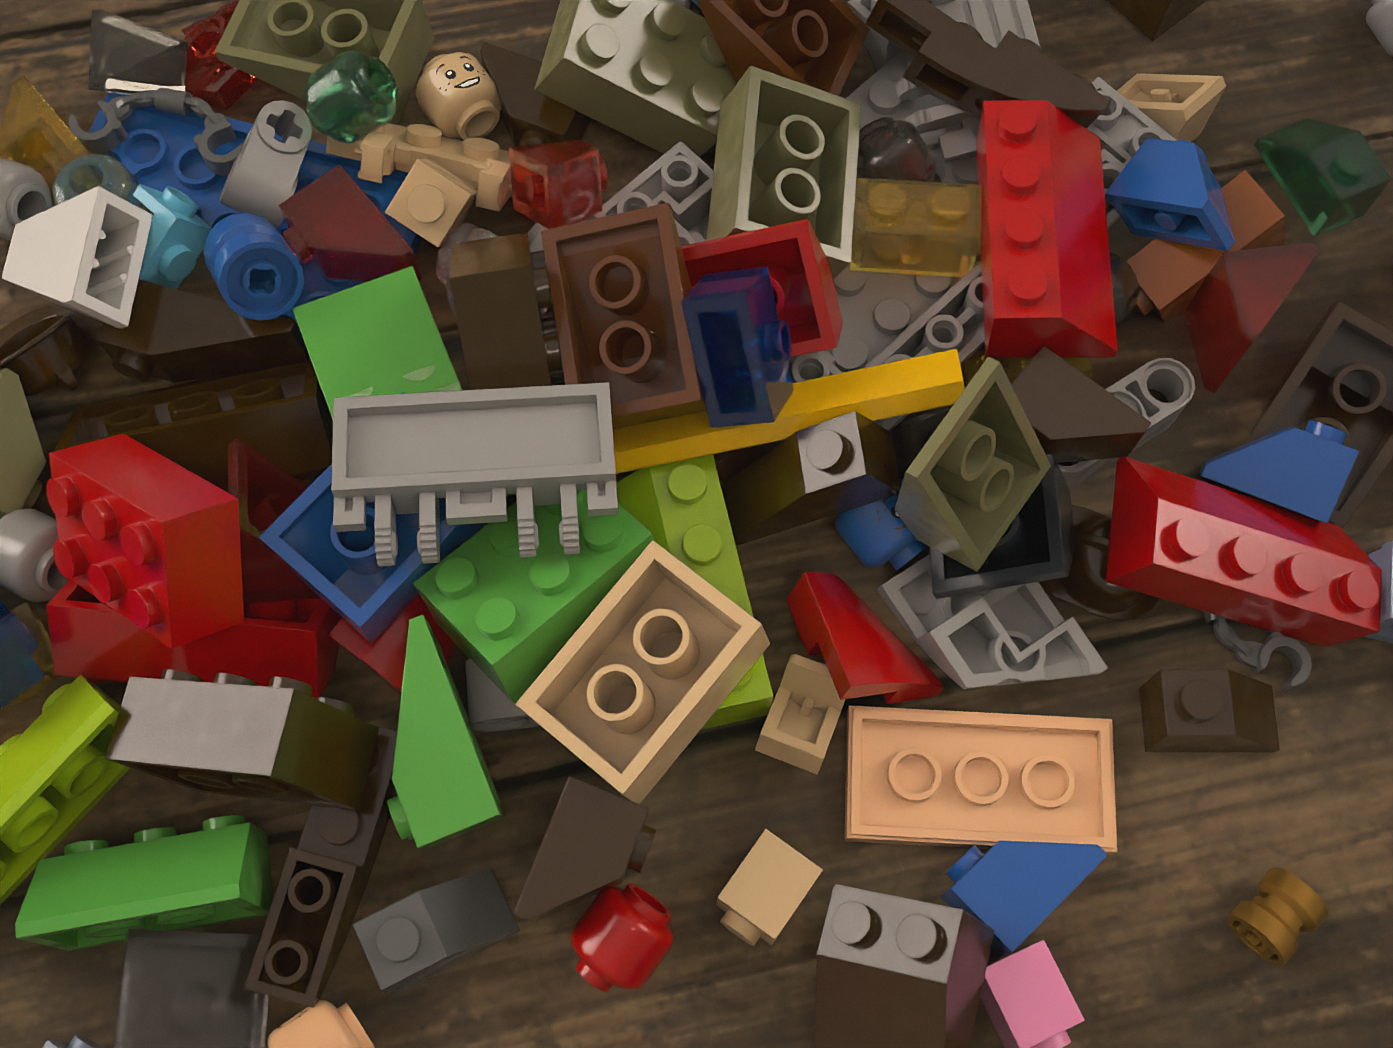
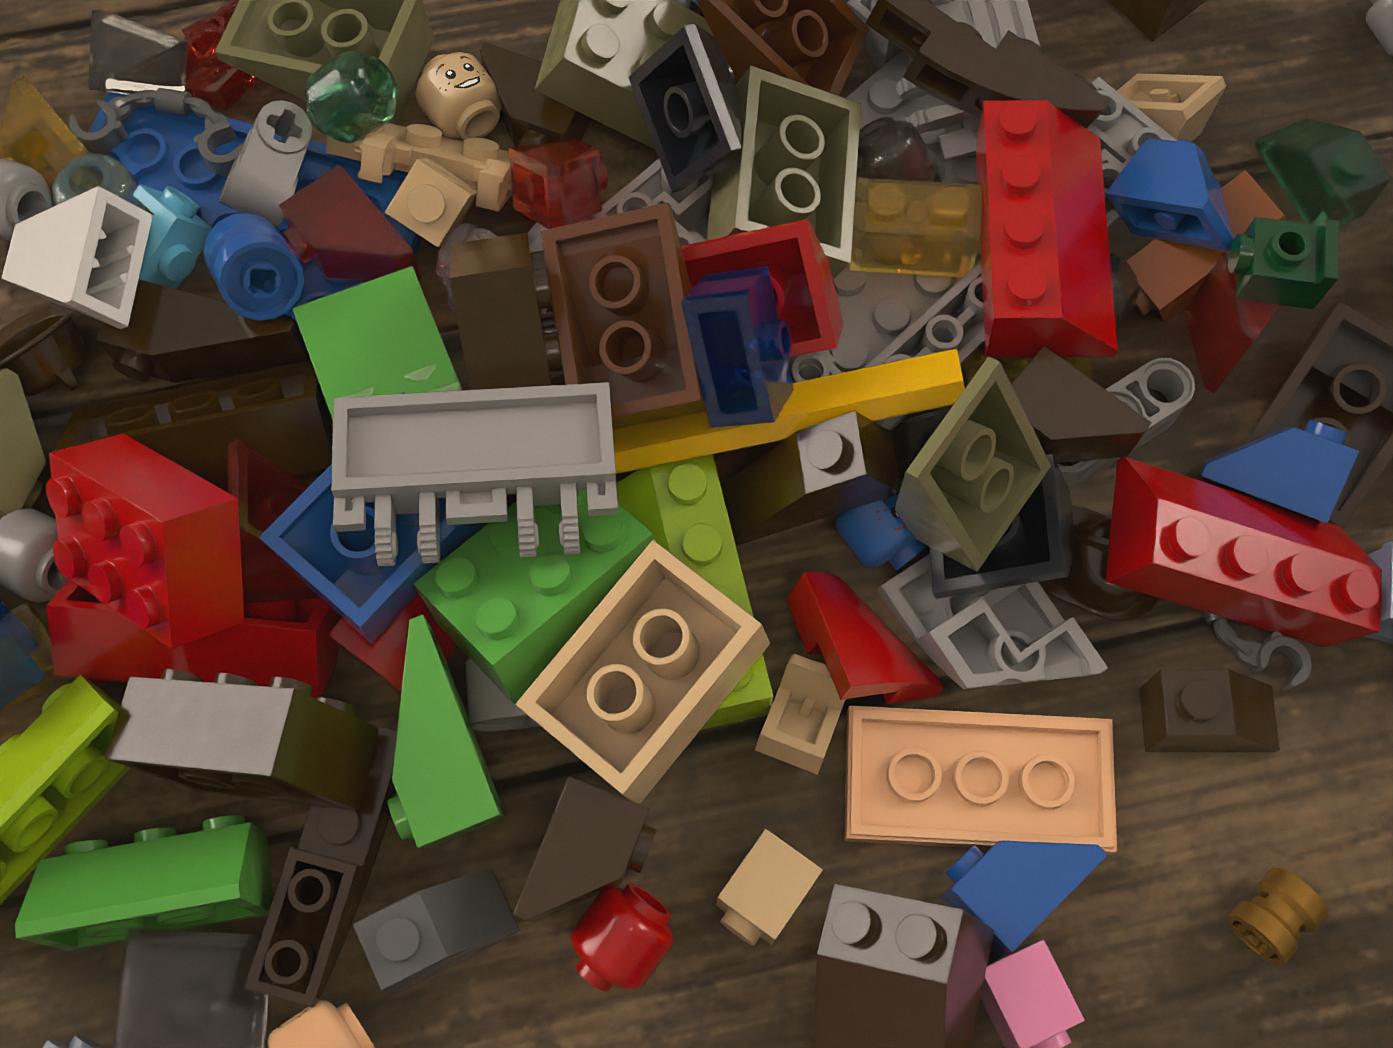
(689, 105): none -> black slope
(1285, 262): none -> dark green brick

